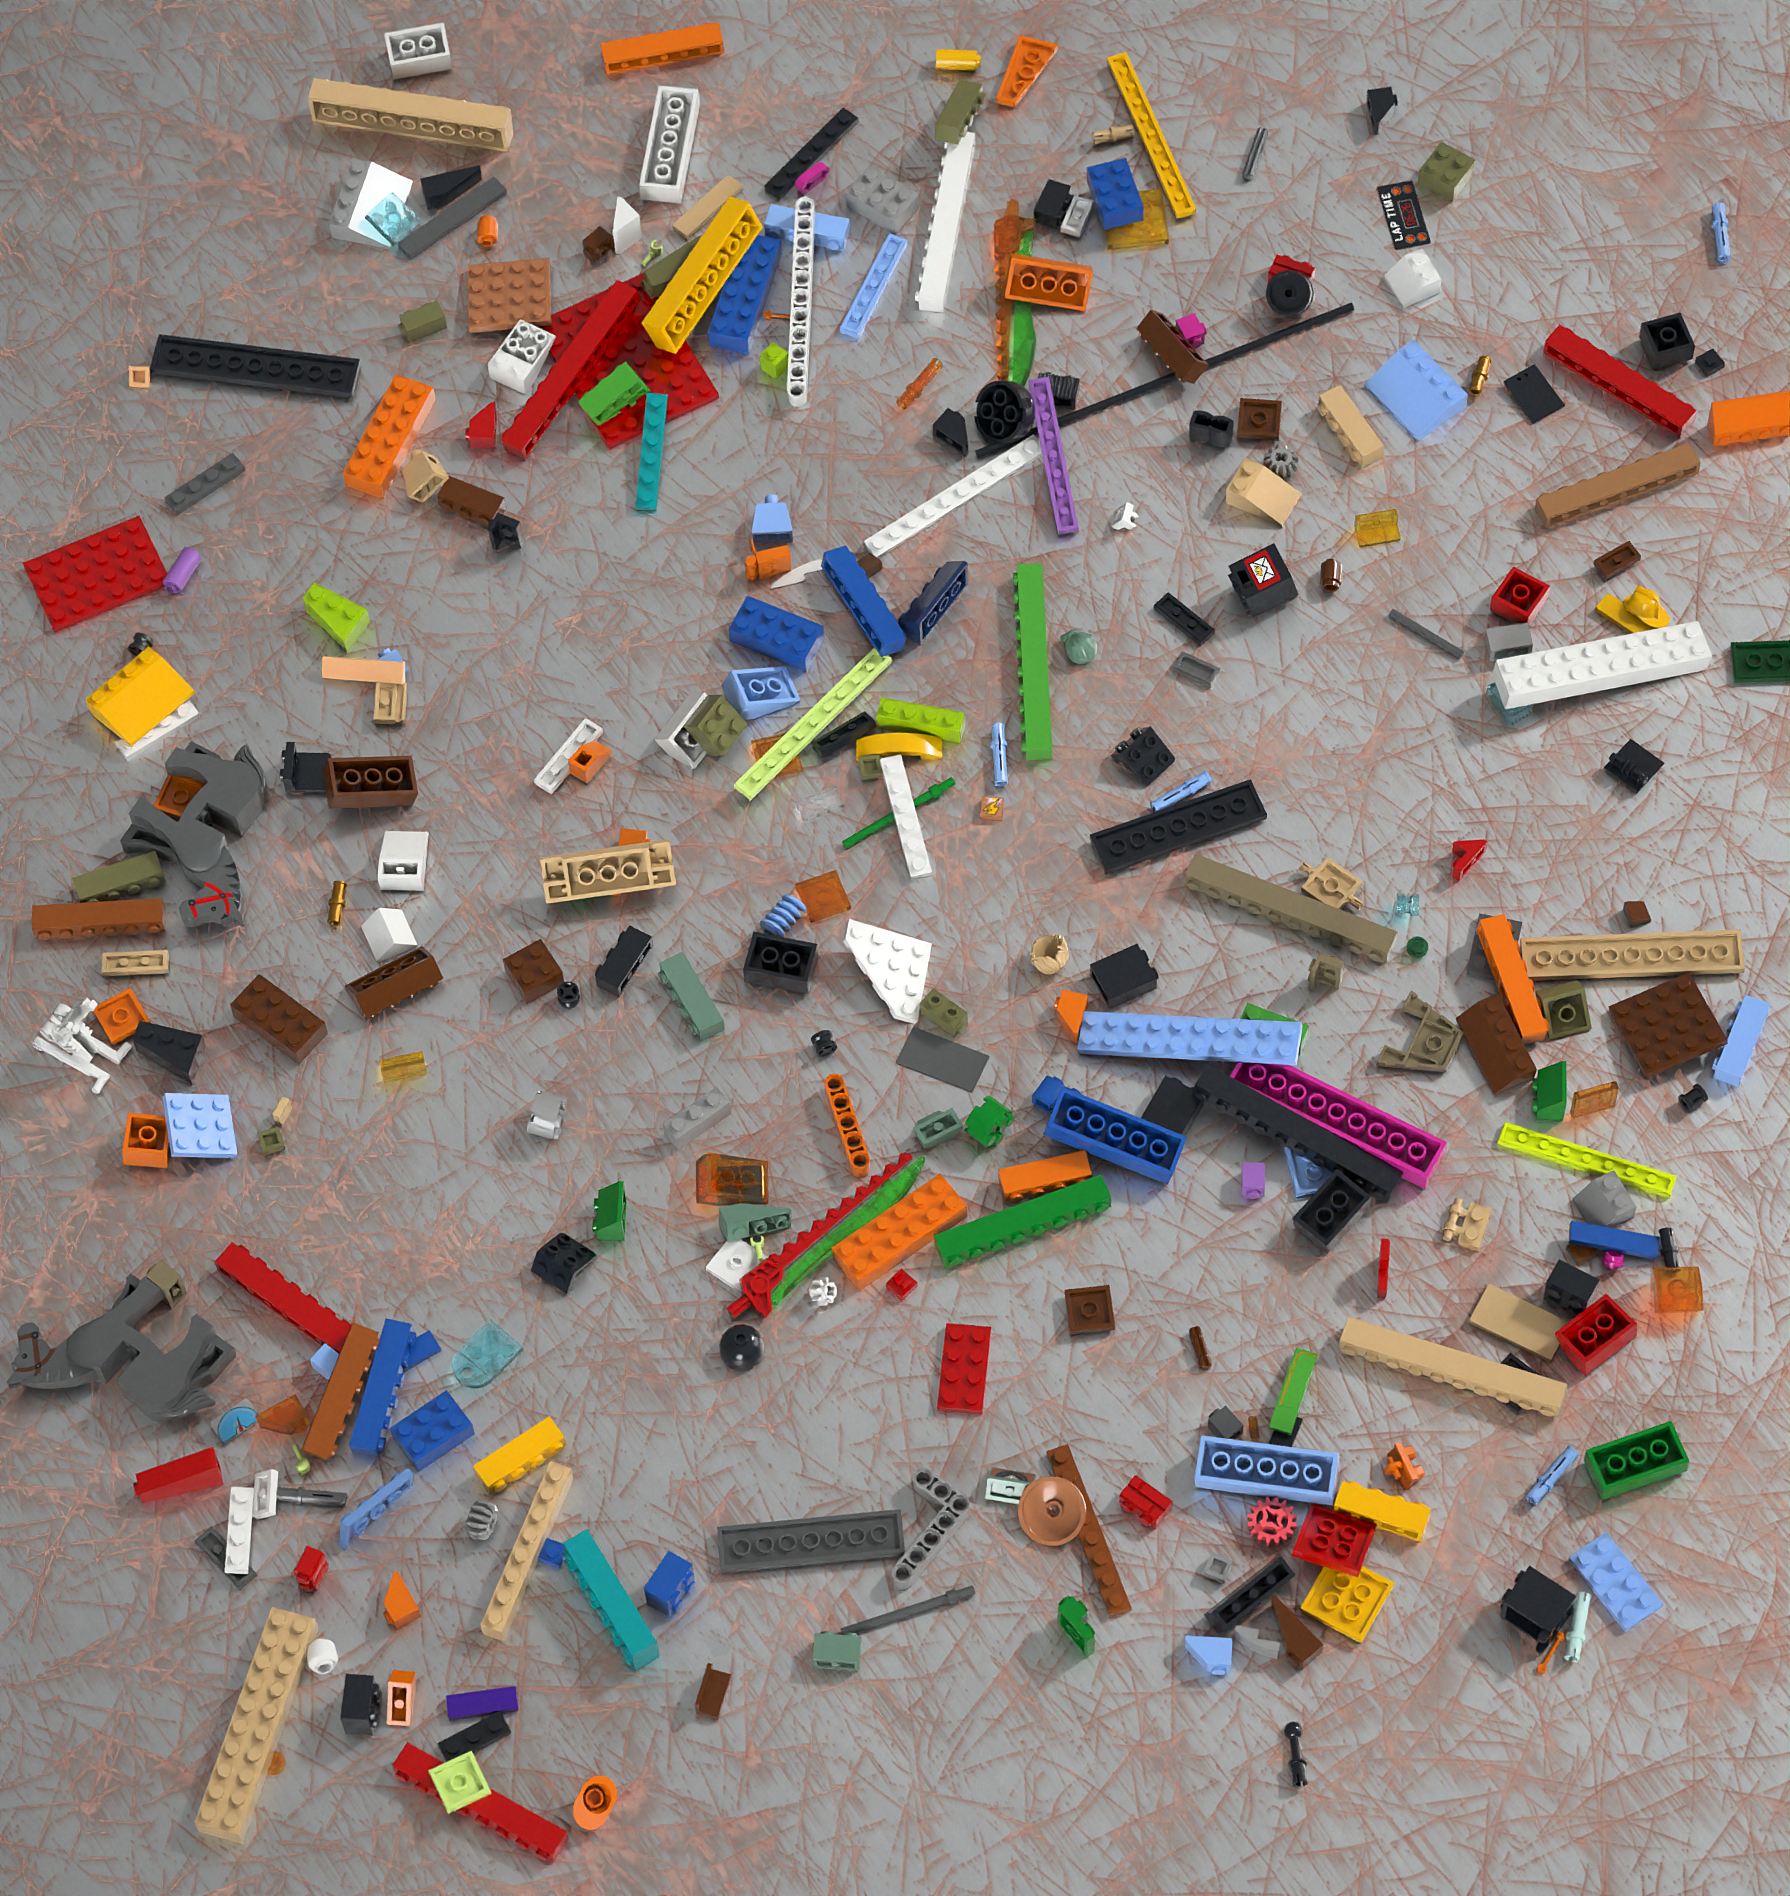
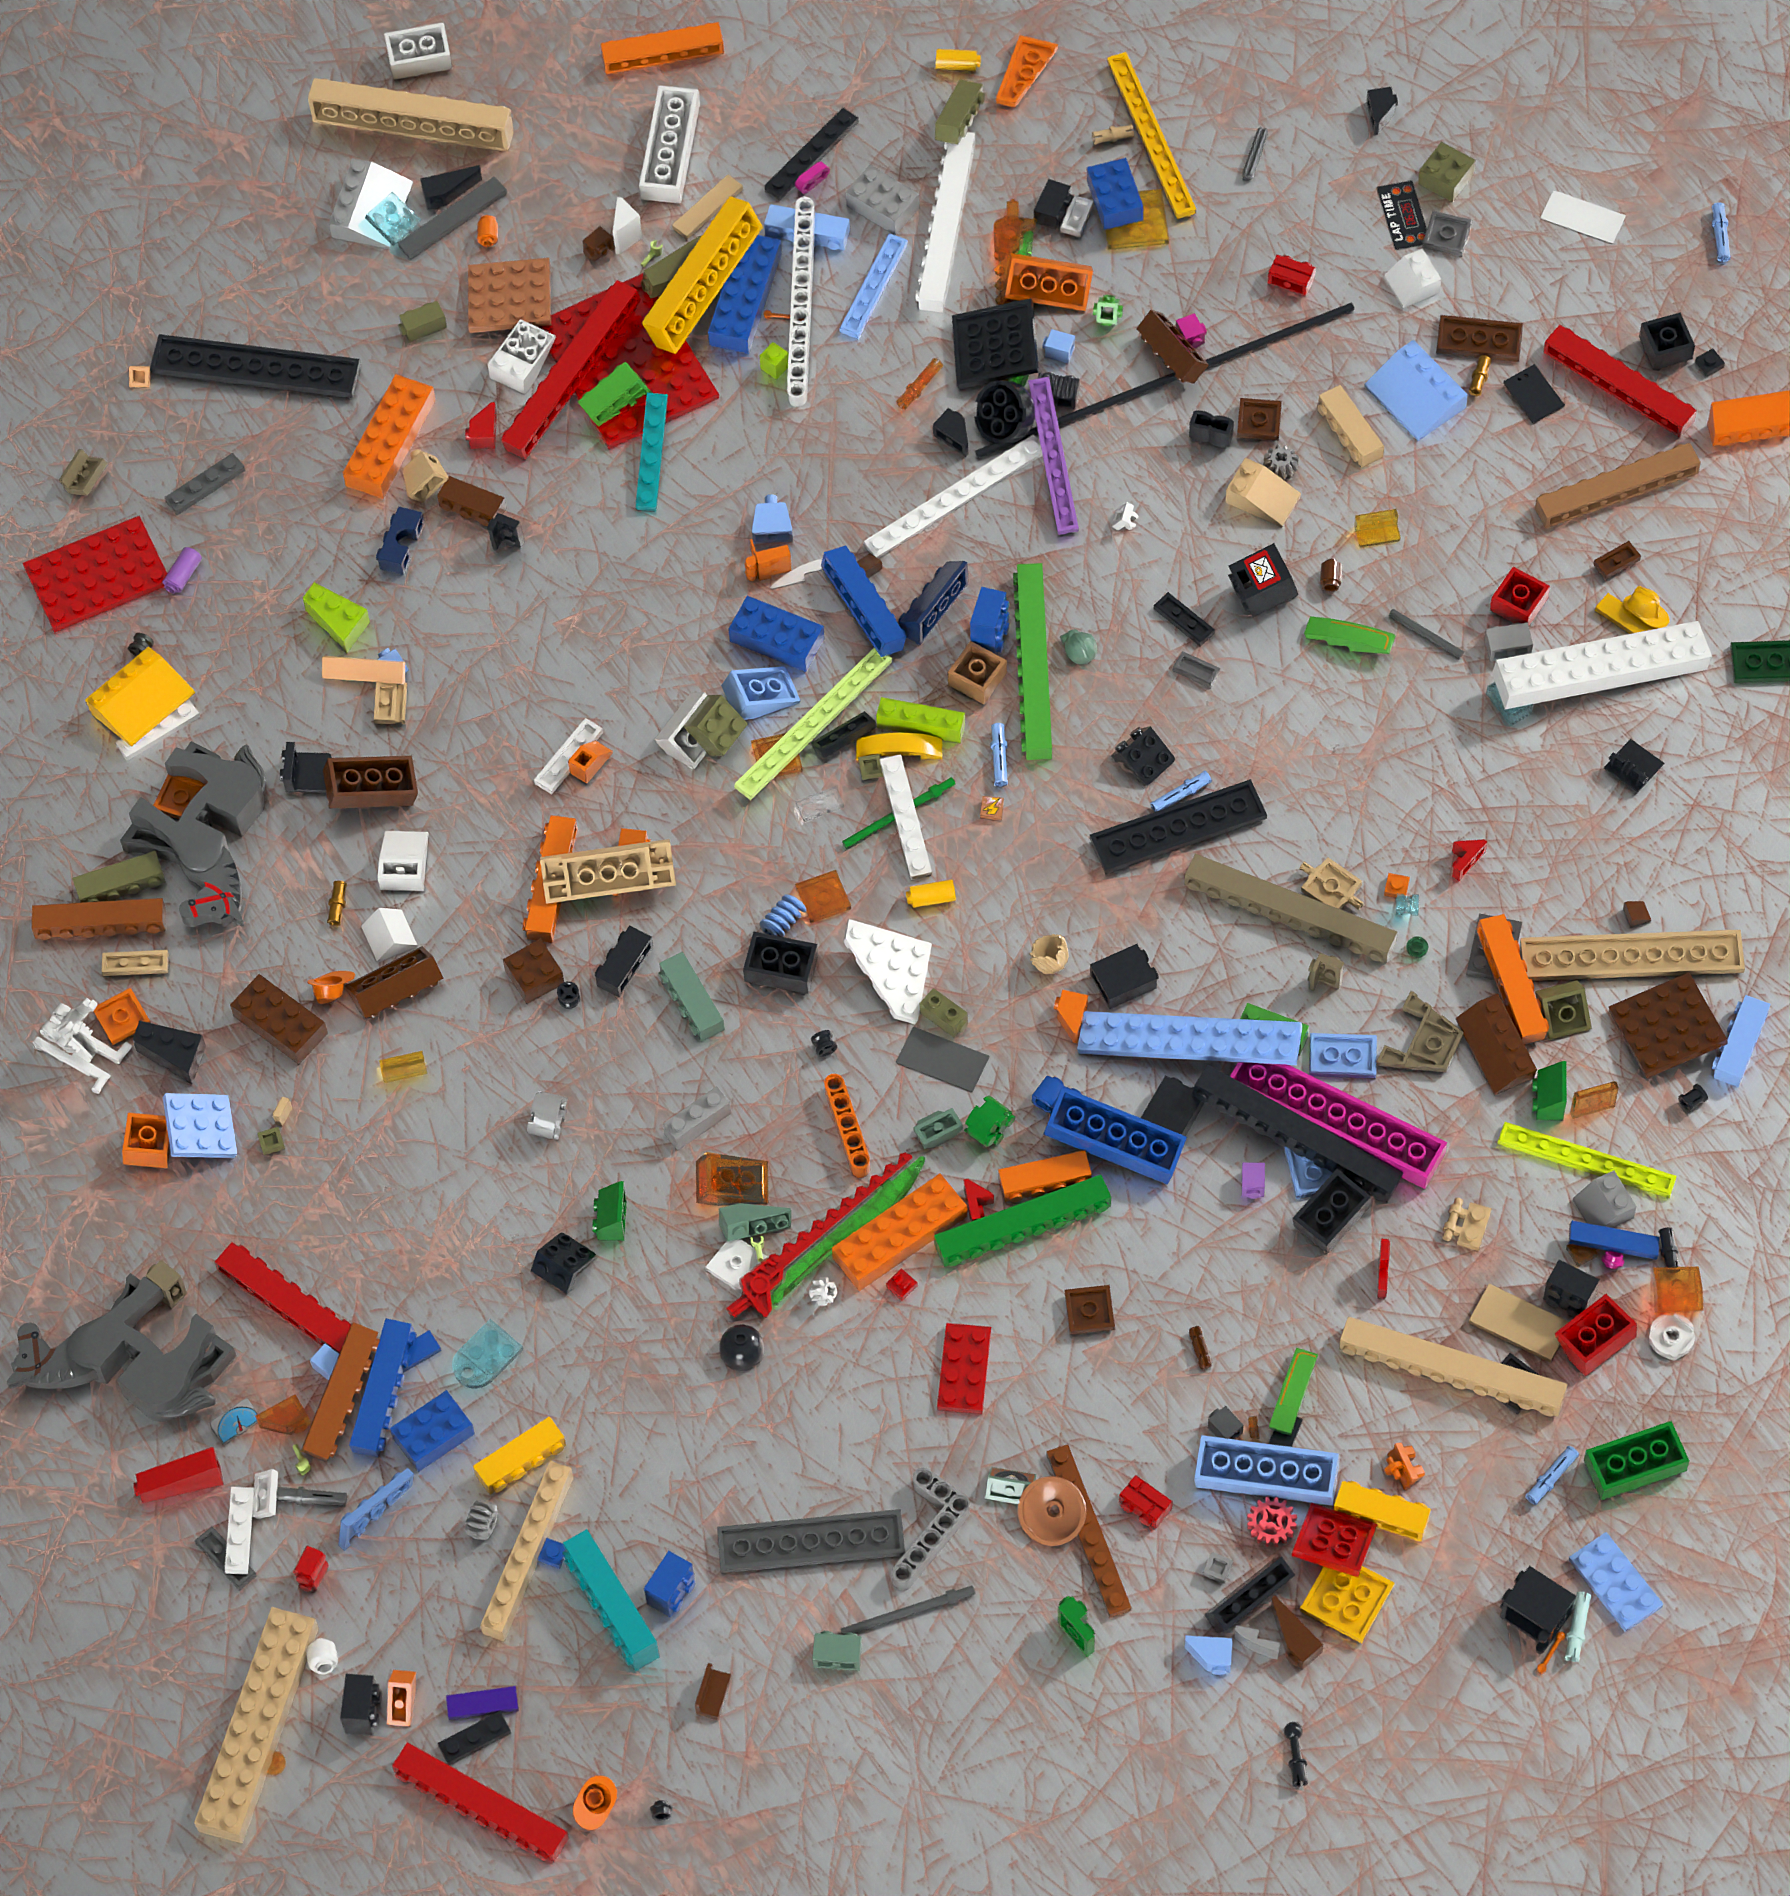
(82, 473): none -> dark tan bracket
(330, 986): none -> orange piece
(399, 1603): orange slope -> none
(404, 525): none -> dark blue arch
(459, 1782): yellowish green tile -> none
(543, 917): none -> orange brick
(661, 1810): none -> black plate
(931, 893): none -> yellow brick
(976, 1198): none -> red slope
(977, 672): none -> medium nougat brick
(990, 620): none -> blue brick
(995, 343): none -> black plate
(1059, 346): none -> light blue brick
(1104, 317): none -> bright green brick
(1302, 296): black wheel -> none
(1343, 1055): none -> light blue tile
(1350, 634): none -> bright green slope
(1396, 884): none -> orange plate
(1447, 233): none -> flat silver tile
(1479, 338): none -> reddish brown tile
(1583, 216): none -> white sticker
(1672, 1348): none -> white plate

